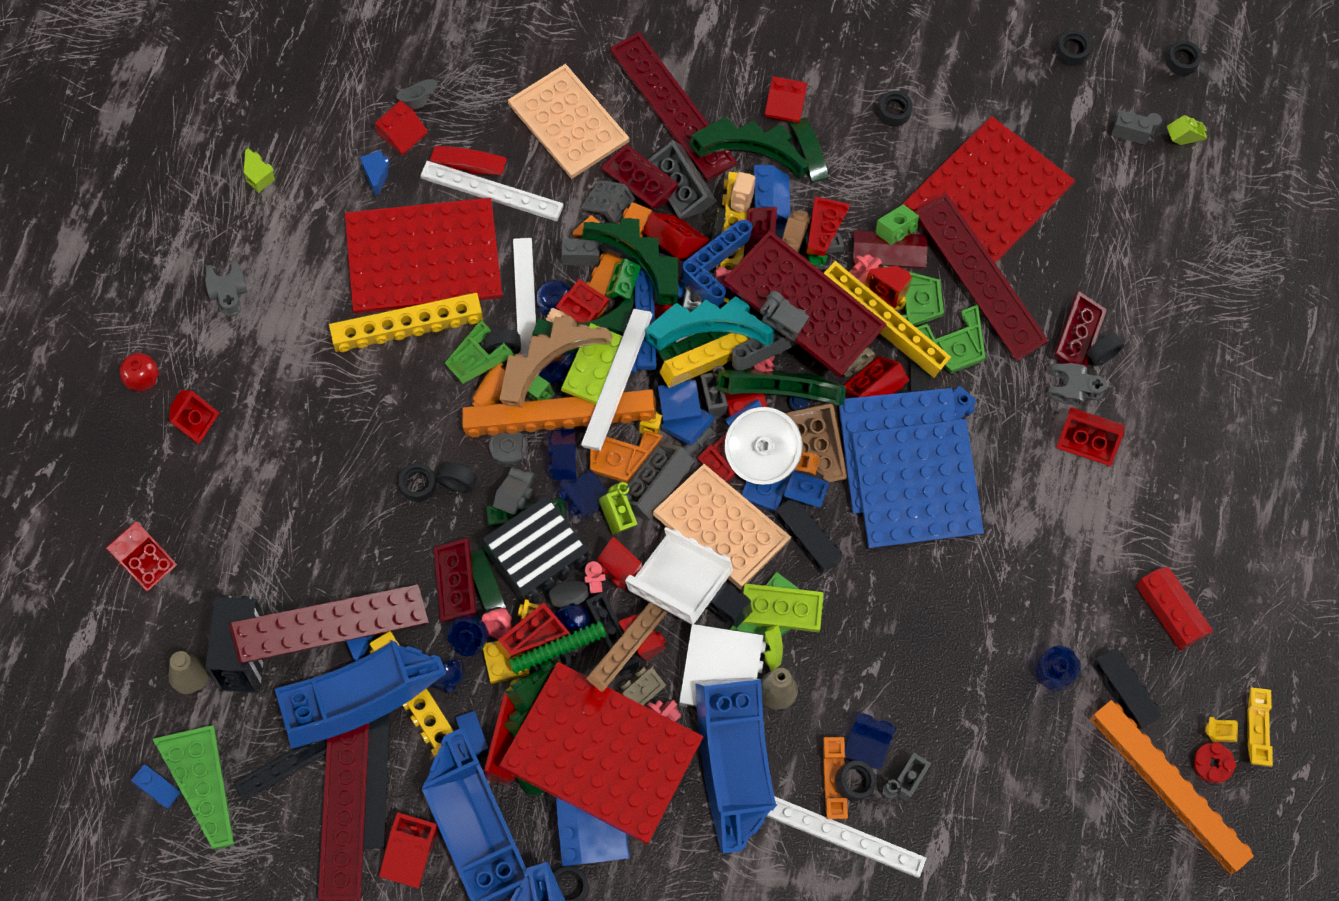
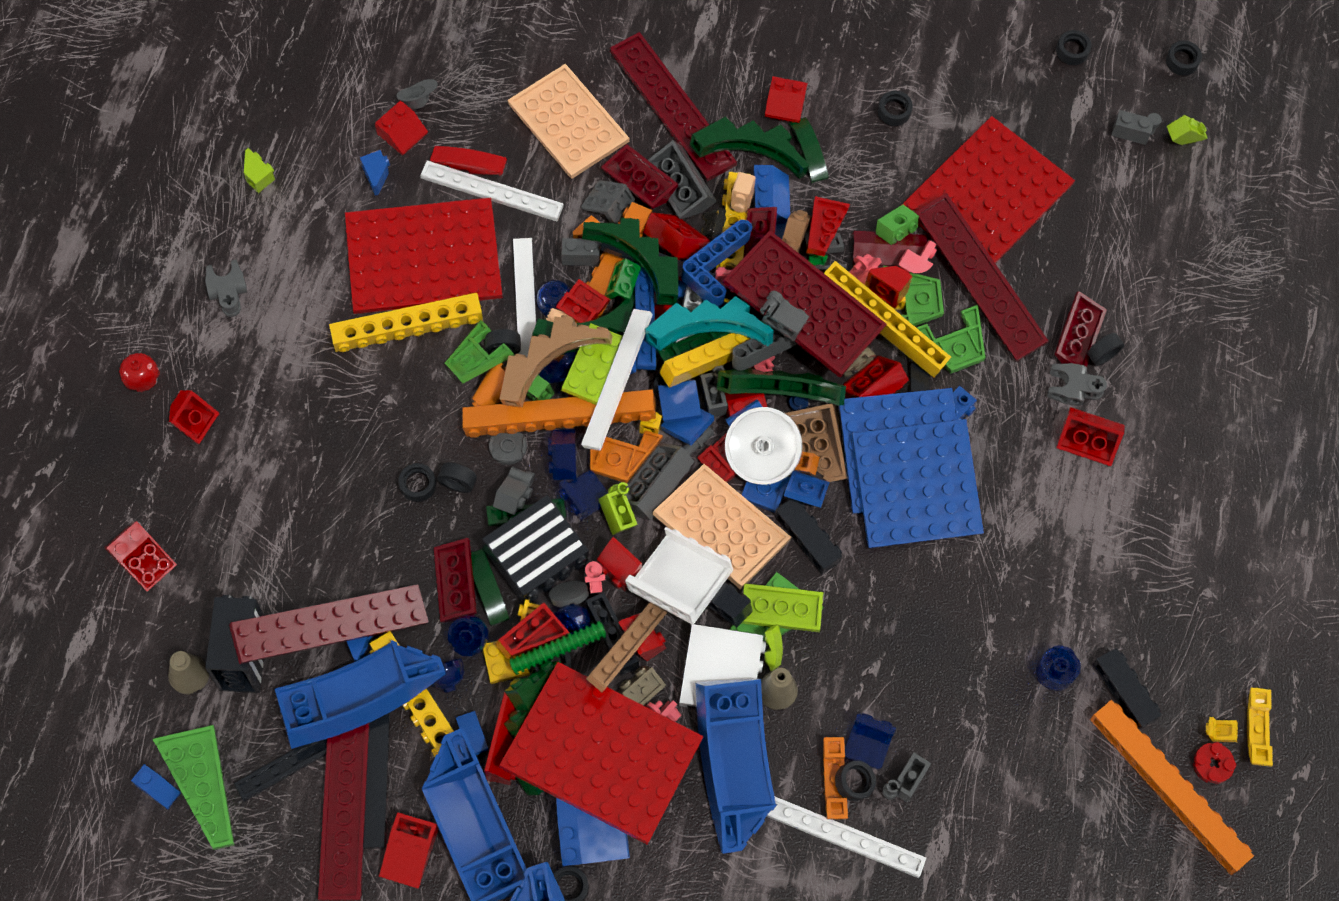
(497, 622): coral hat -> none
(918, 263): none -> coral brick
(1174, 608): red slope -> none

